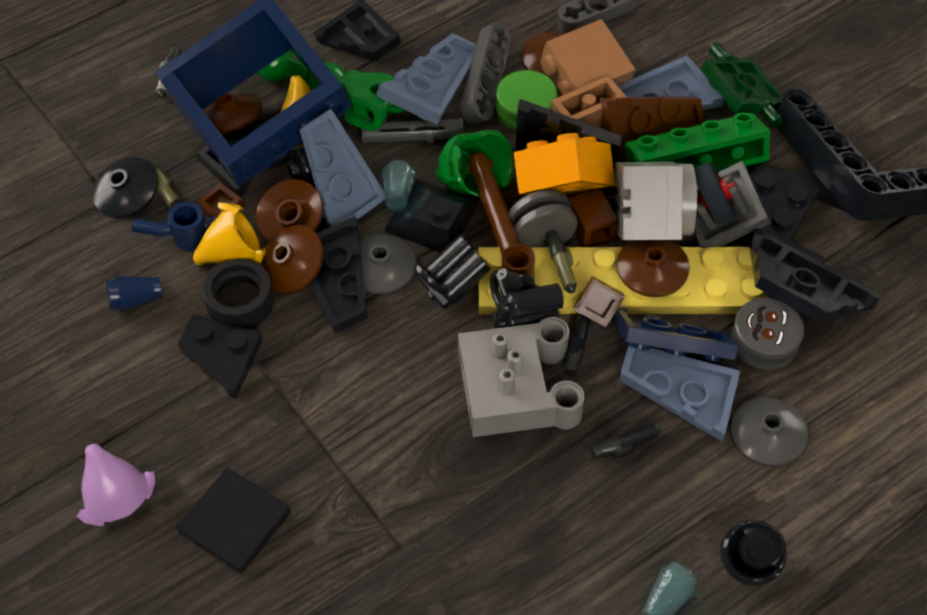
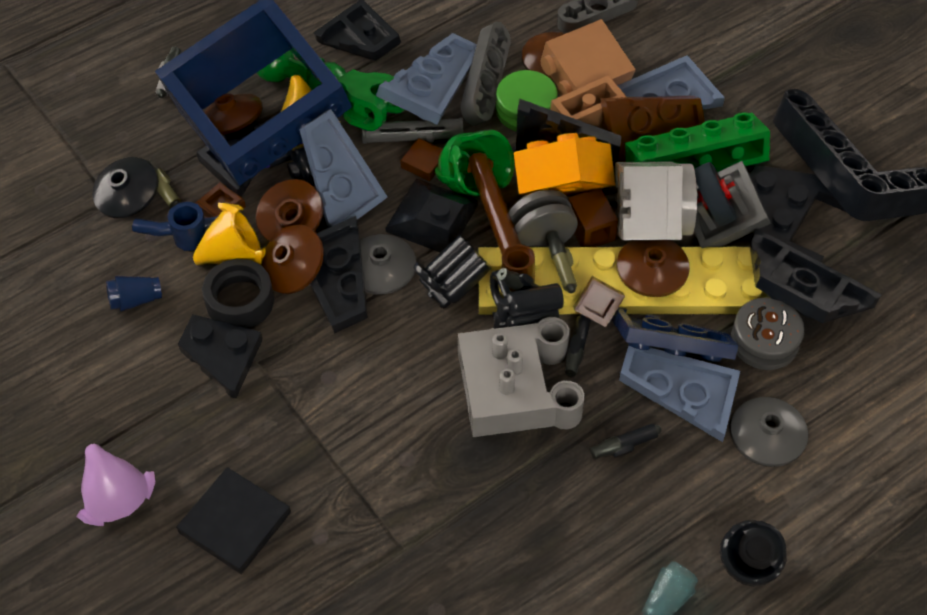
(397, 183): clear light blue cone -> none
(421, 159): none -> reddish brown tile
(743, 84): dark green plate -> none

